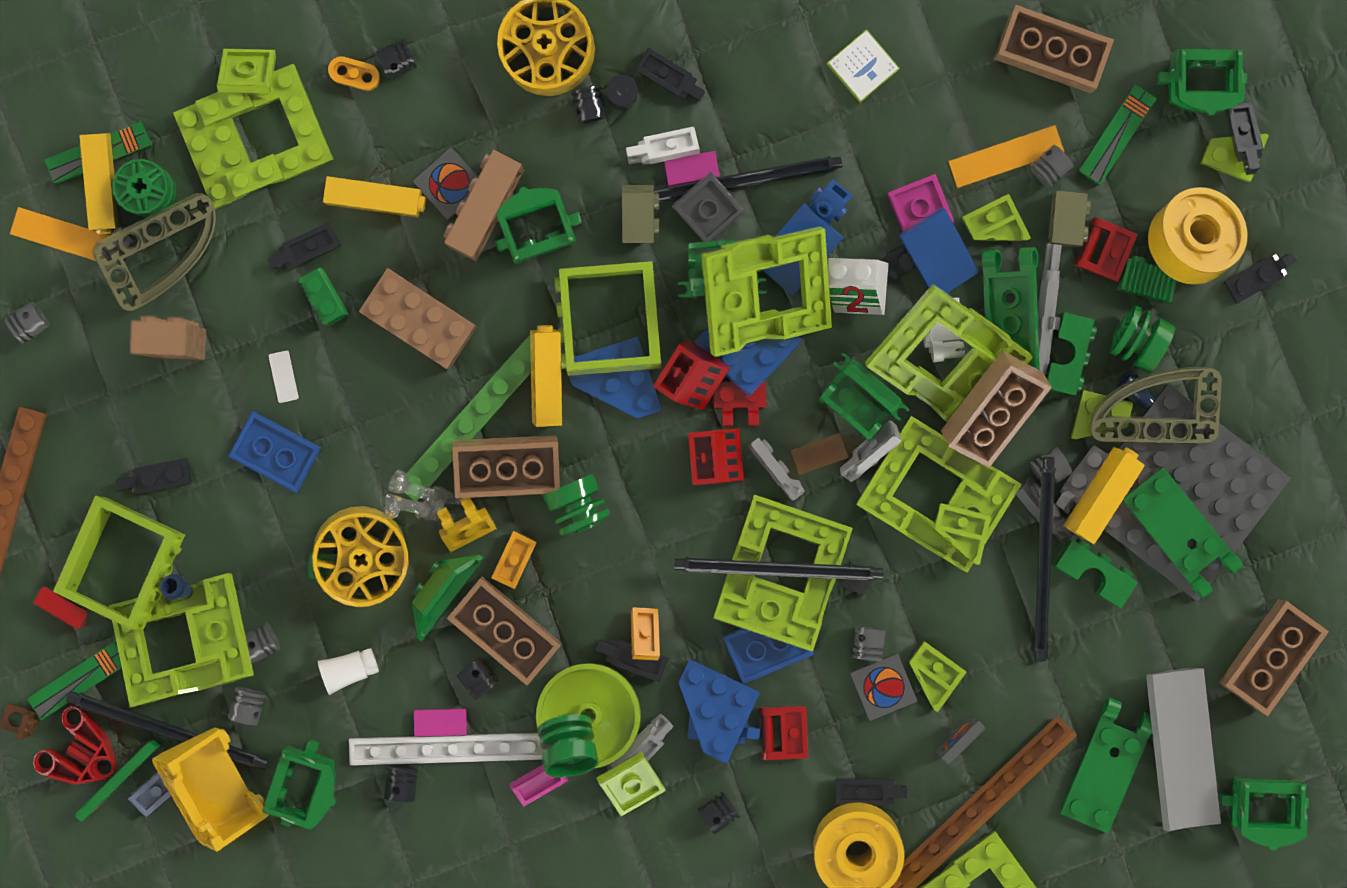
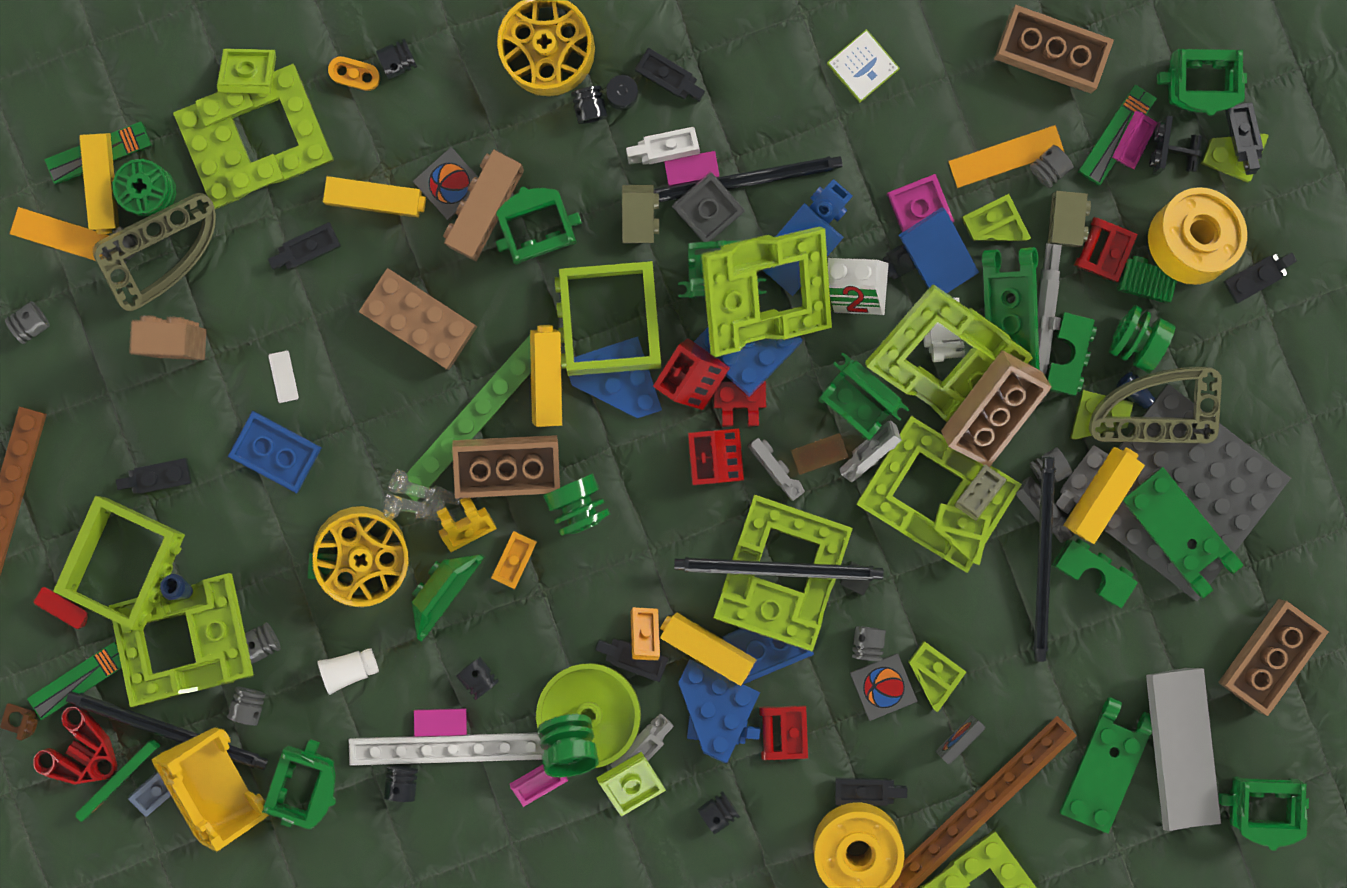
(323, 297): green brick -> none
(504, 631): medium nougat brick -> none
(707, 648): none -> yellow brick
(980, 492): none -> olive plate
(1134, 140): none -> dark pink tile
(1162, 137): none -> black plate

